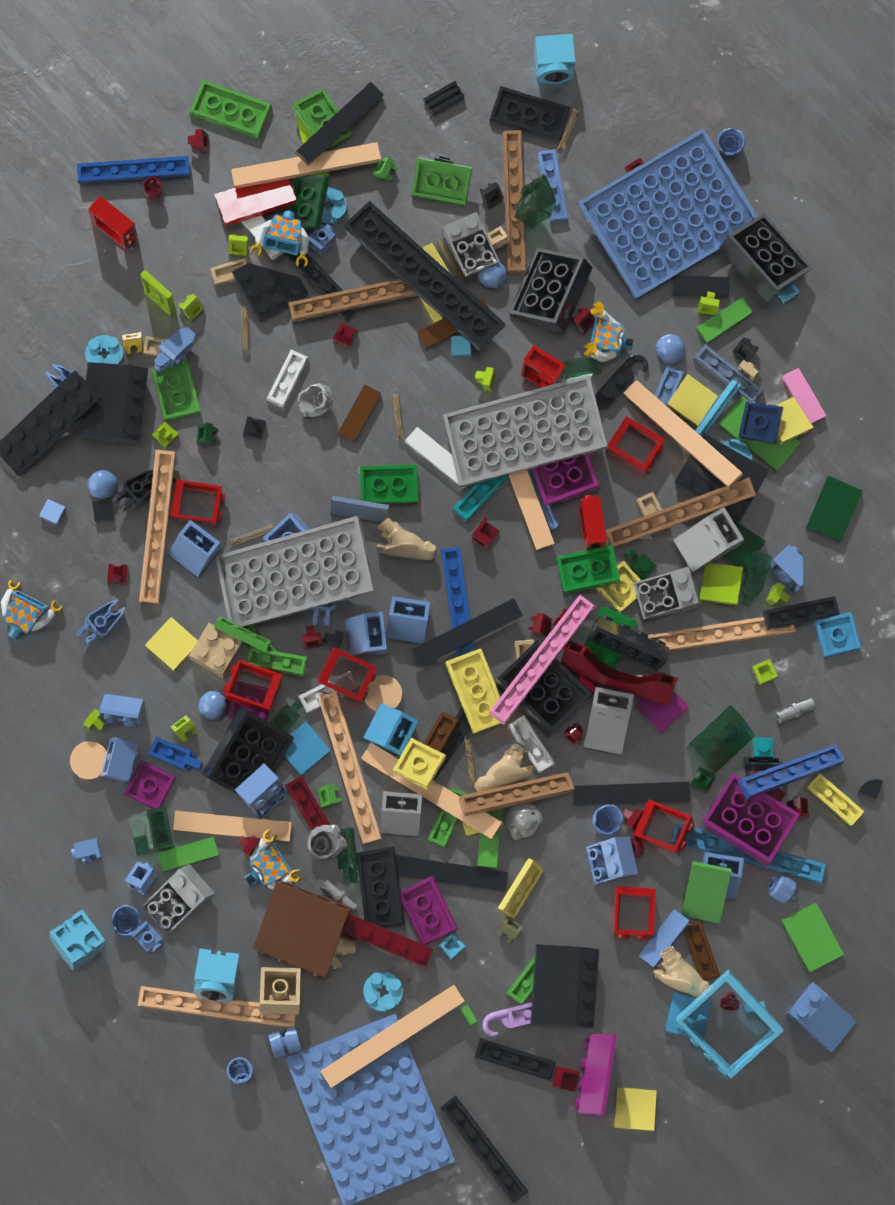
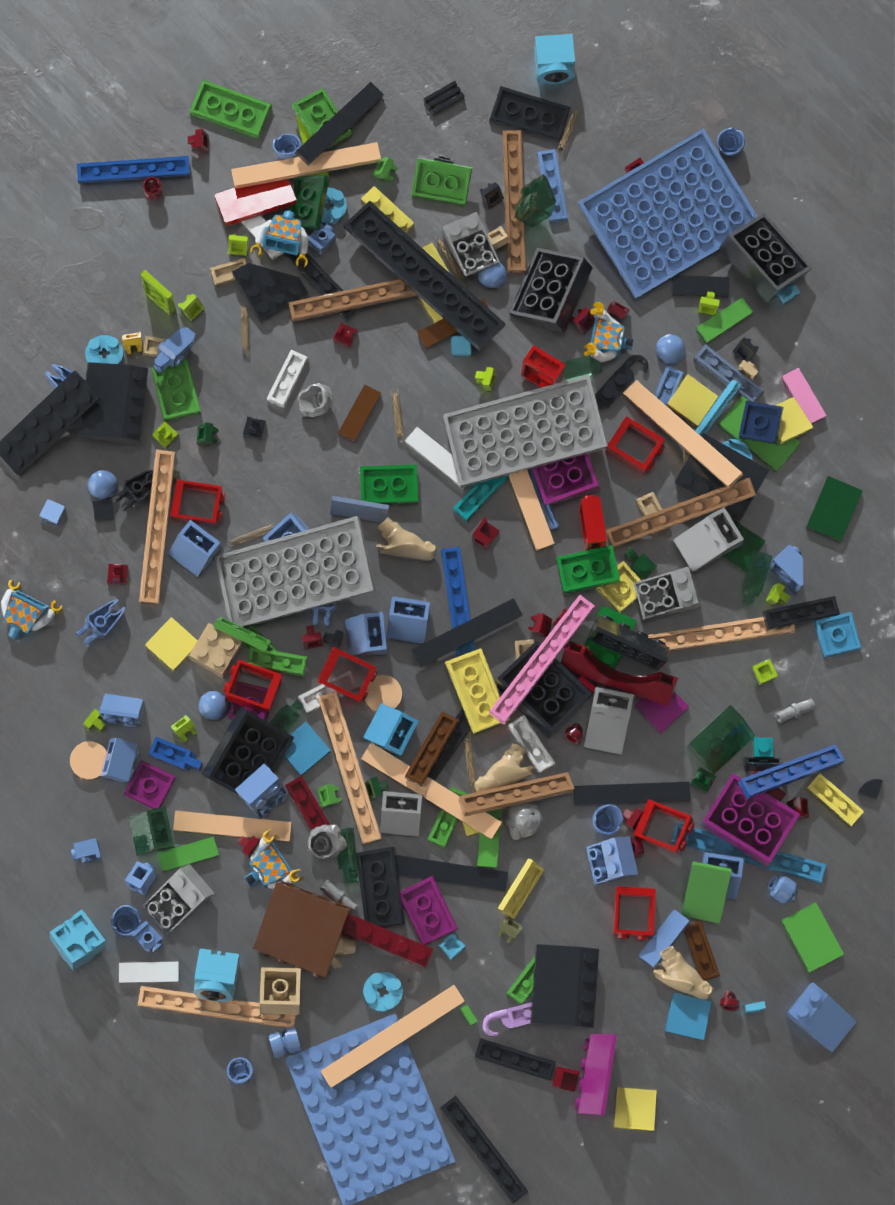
(113, 222): red window -> none
(148, 972): none -> white tile
(286, 146): none -> medium blue hair
(375, 788): none -> dark green tile
(388, 209): none -> light yellow plate
(419, 763): light yellow tile -> none
(618, 309): none -> dark red tile
(710, 1053): medium azure window -> none
(721, 583): lime tile -> none

